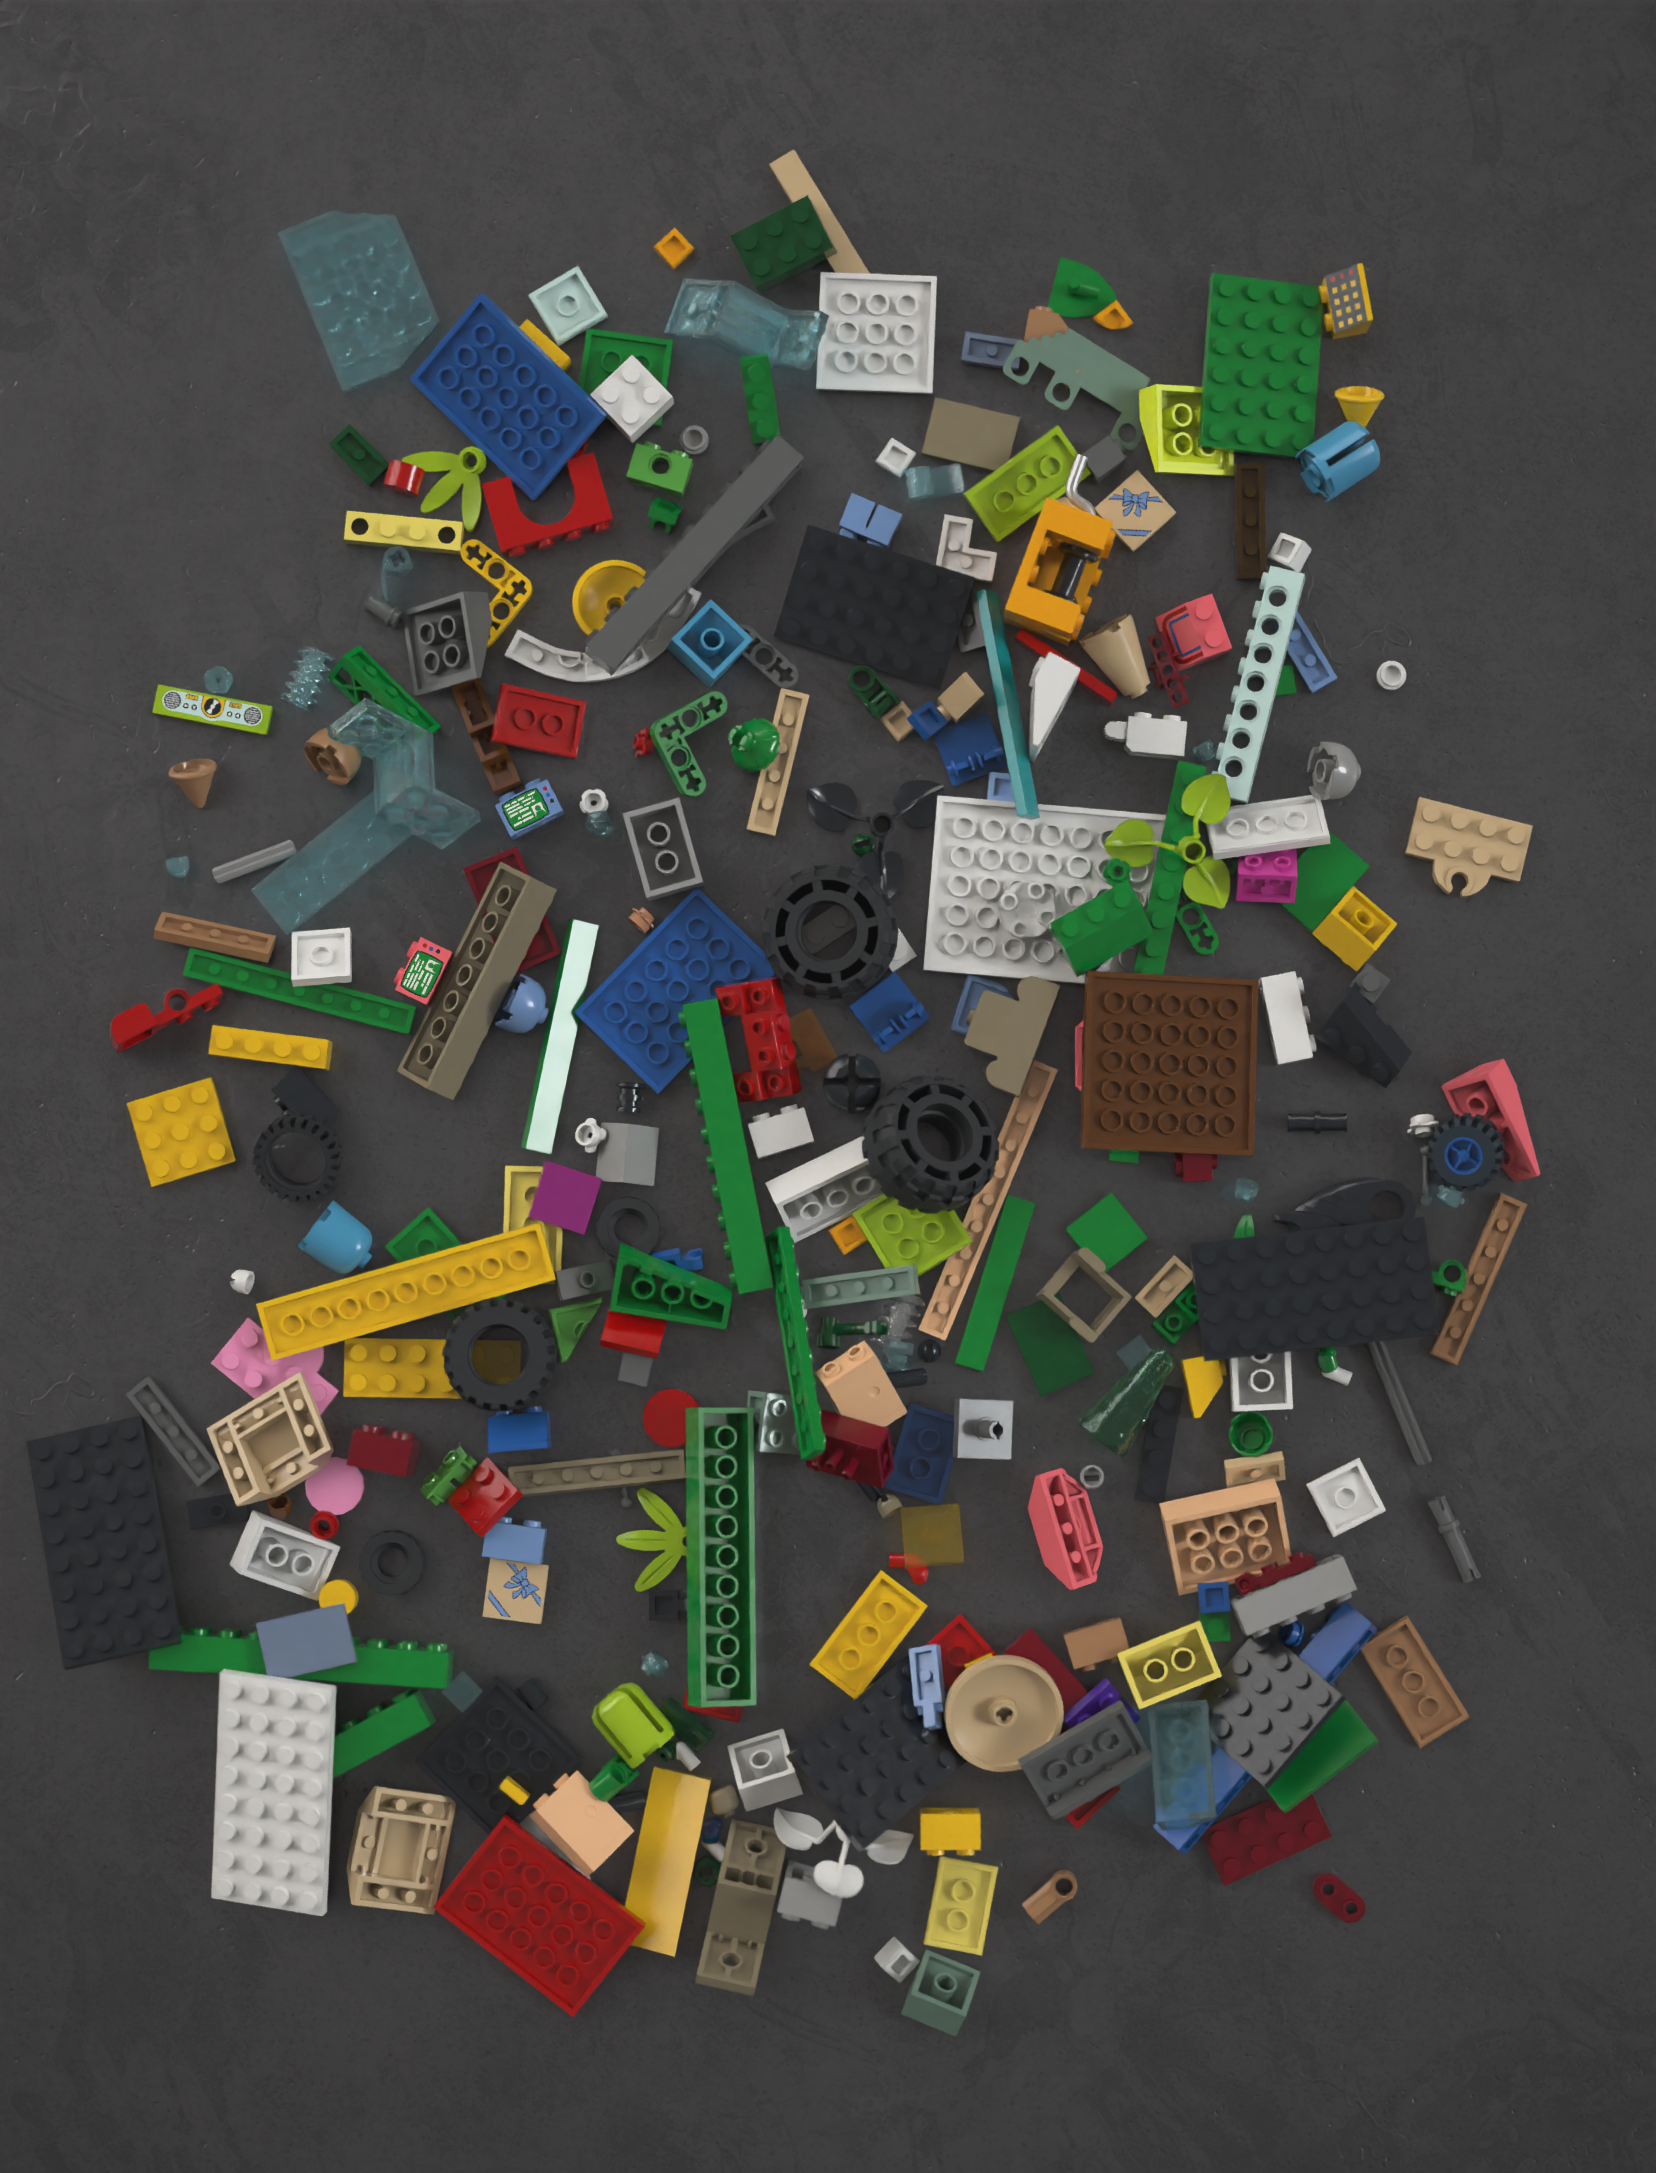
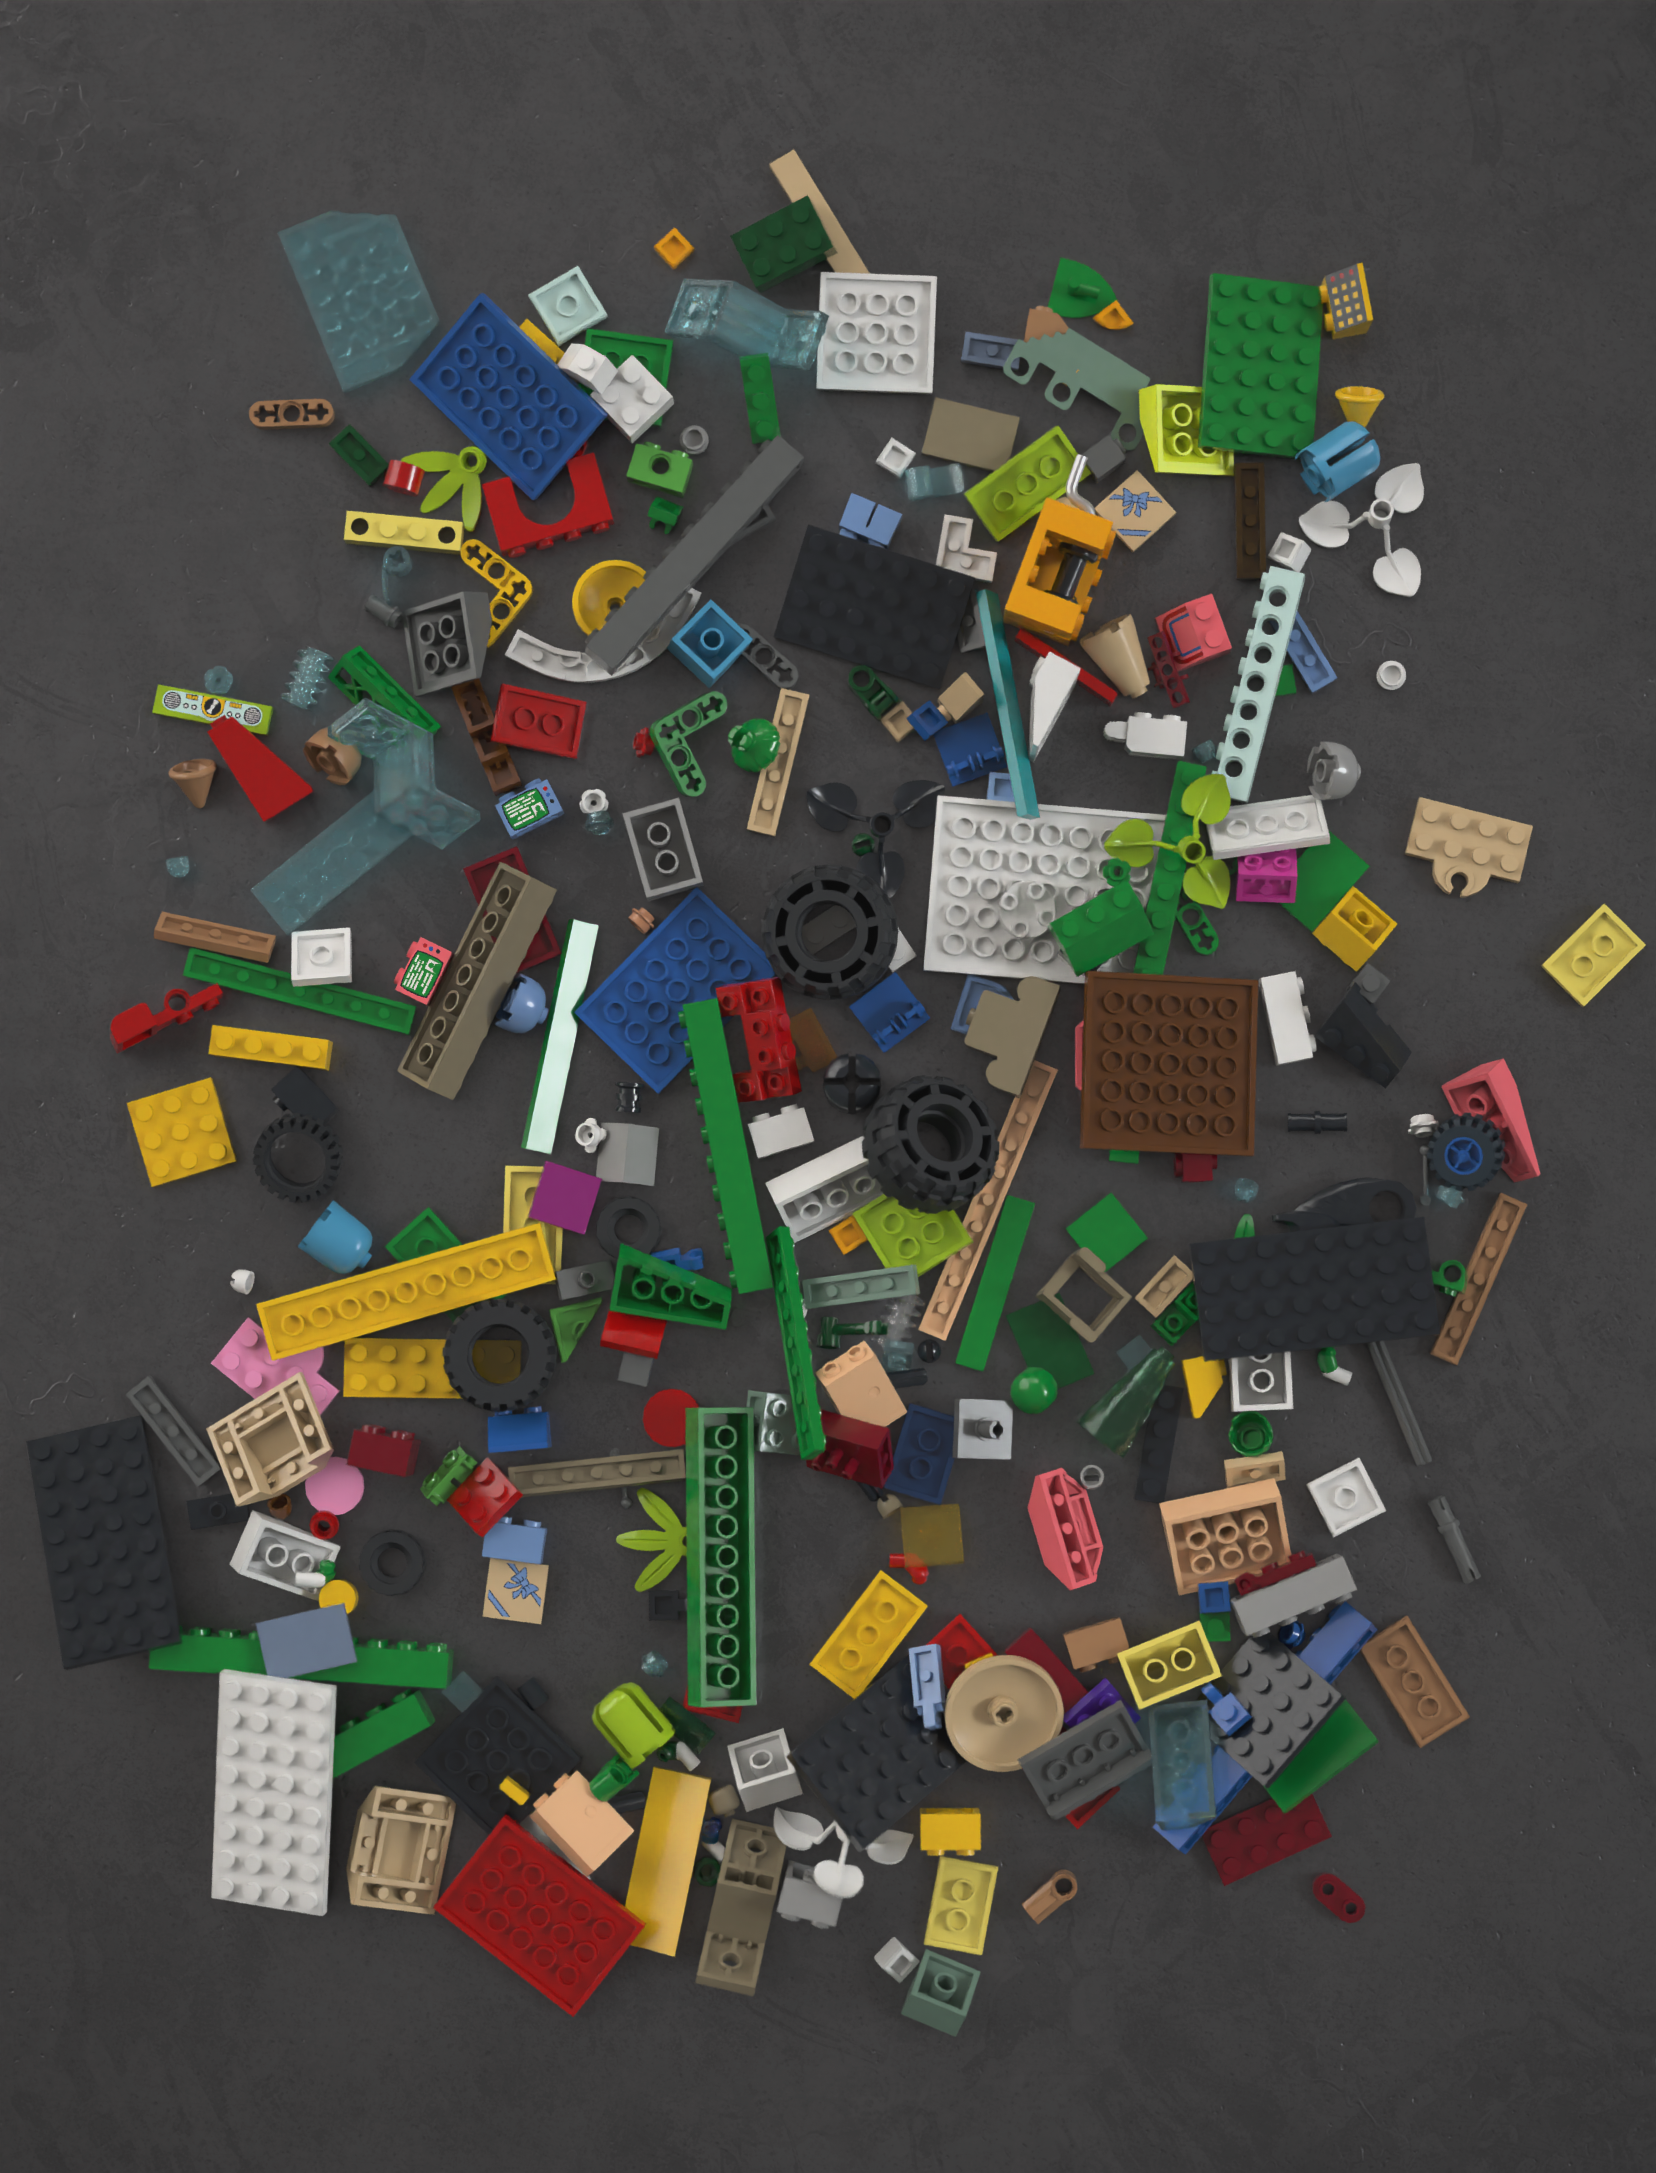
(254, 861): light grey axle -> none
(260, 772): none -> red slope
(270, 421): none -> medium nougat beam
(318, 1578): none -> white arm
(587, 367): none -> white slope
(1033, 1390): none -> green hair
(1227, 1710): none -> plate
(1395, 490): none -> white plant
(1593, 955): none -> light yellow plate

